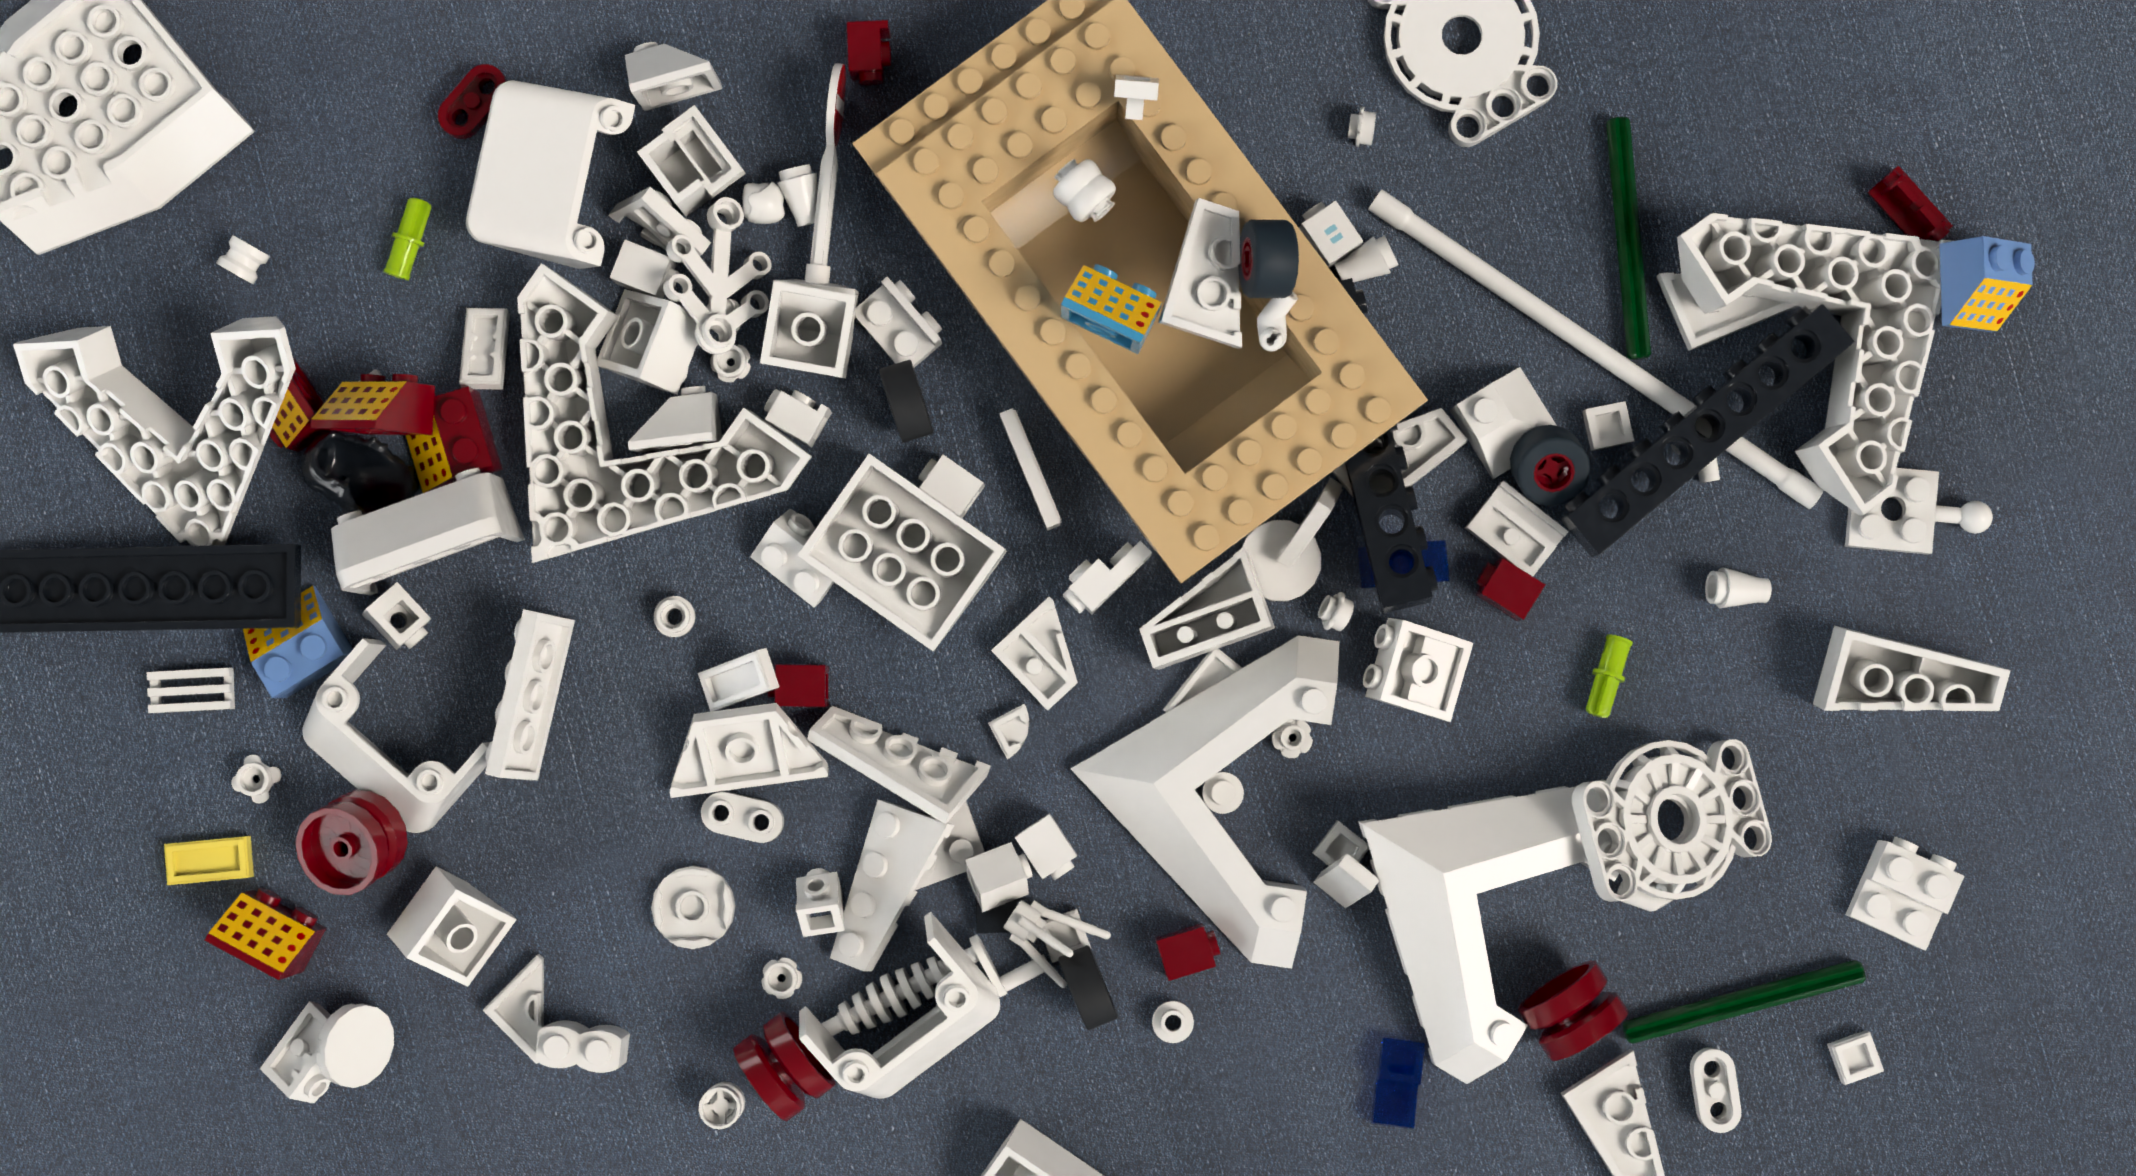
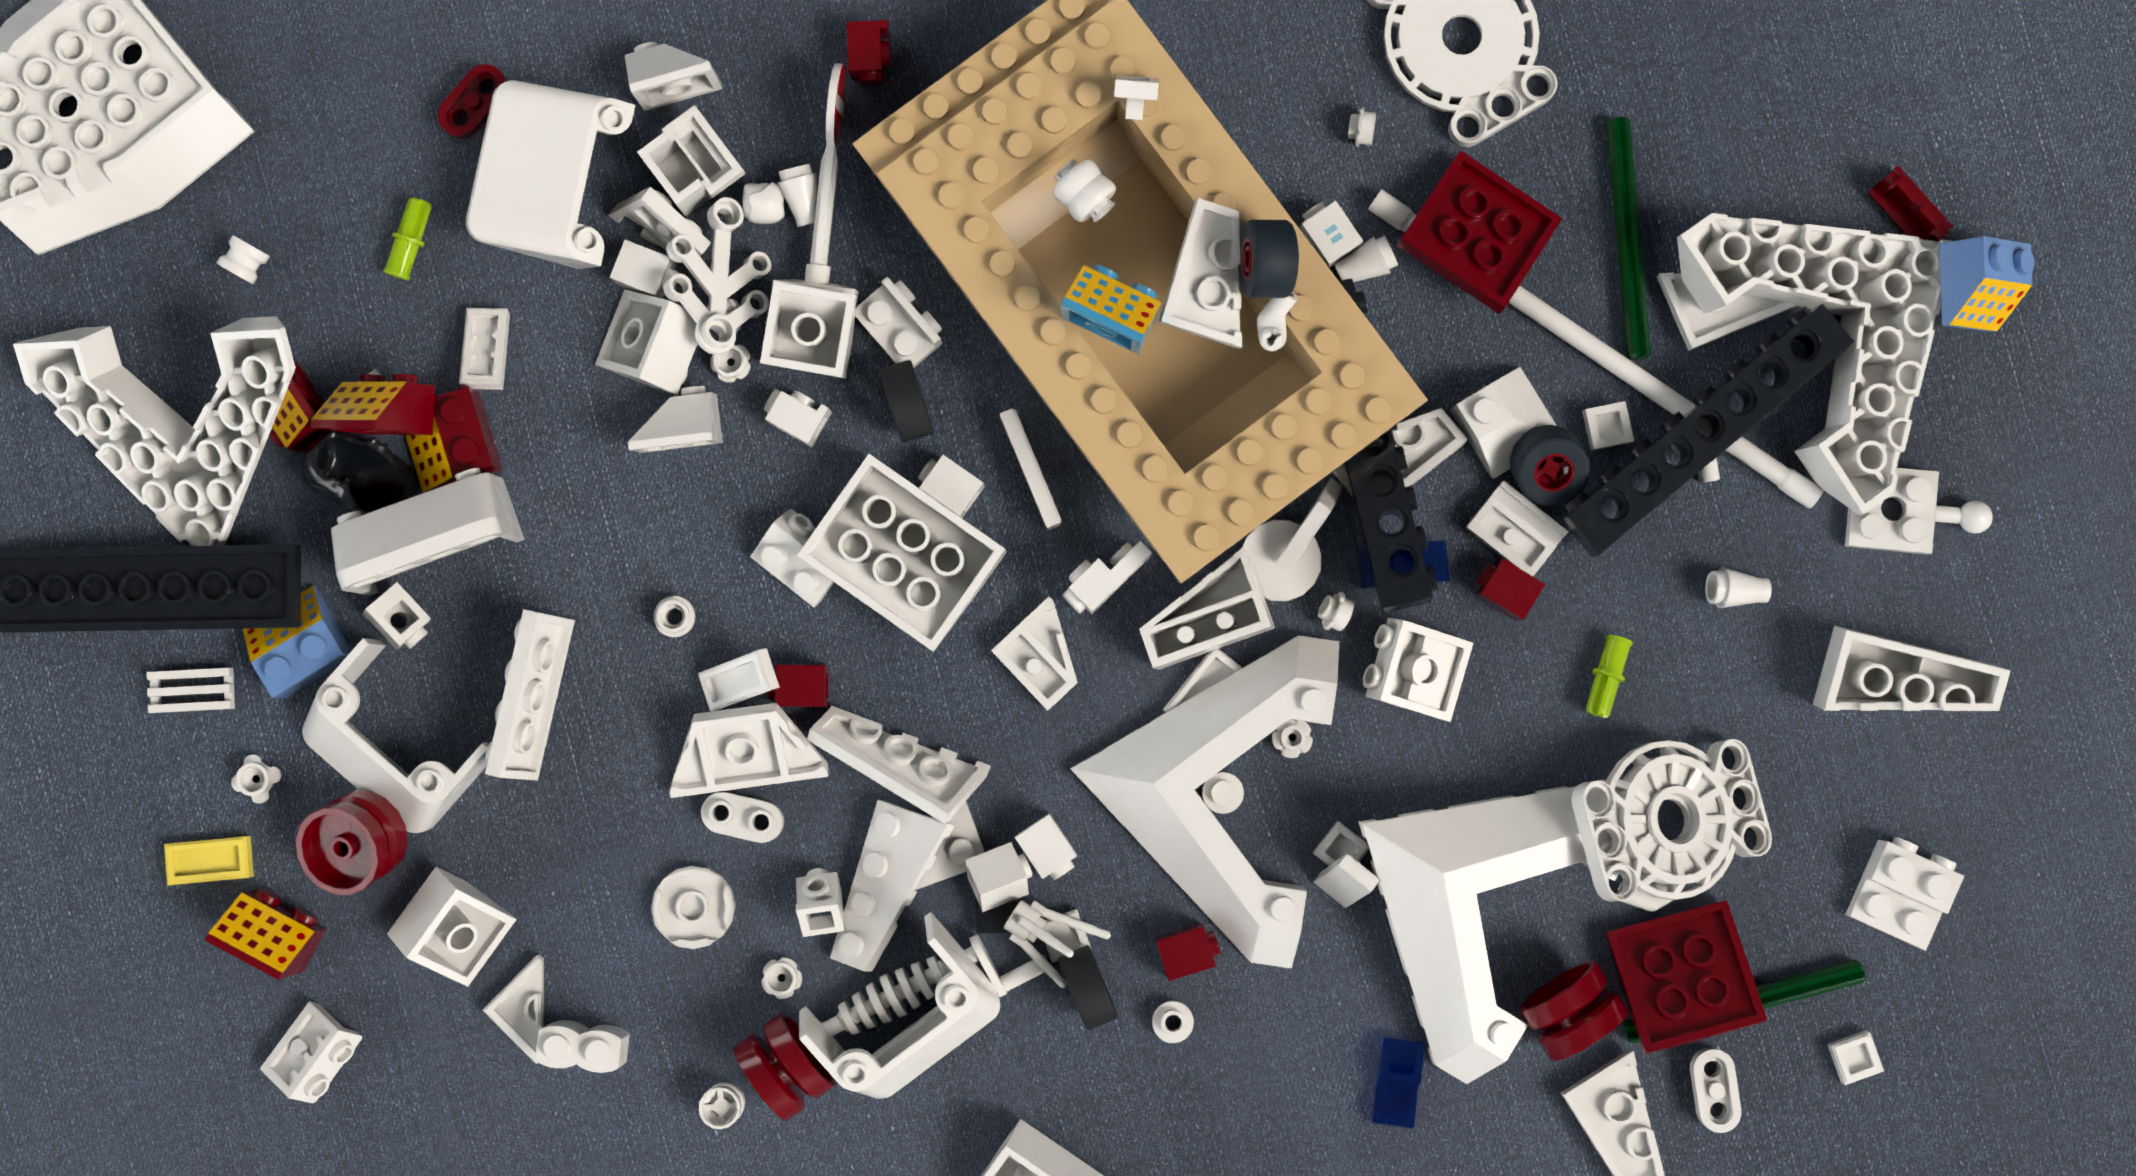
(355, 1045): white tile -> none
(576, 485): white wedge -> none
(1011, 730): white tile -> none
(1479, 232): none -> dark red plate
(1685, 977): none -> dark red plate

